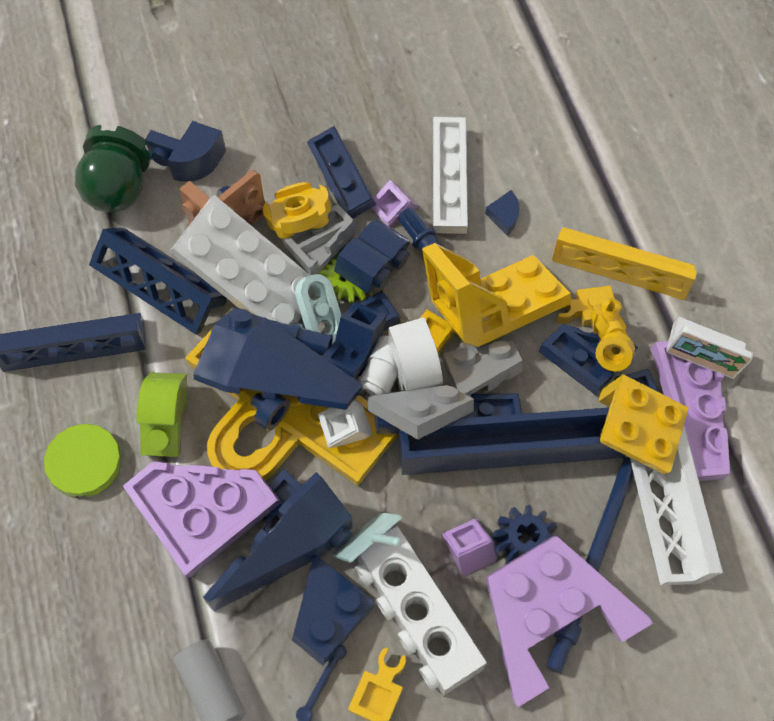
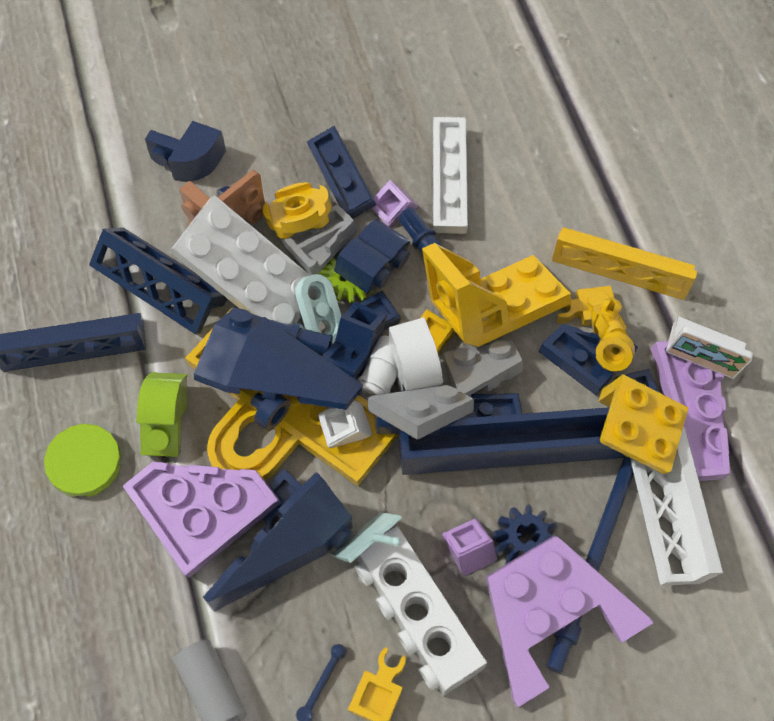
(111, 168): dark green tile -> none
(328, 611): dark blue wing -> none
(504, 212): dark blue tile -> none

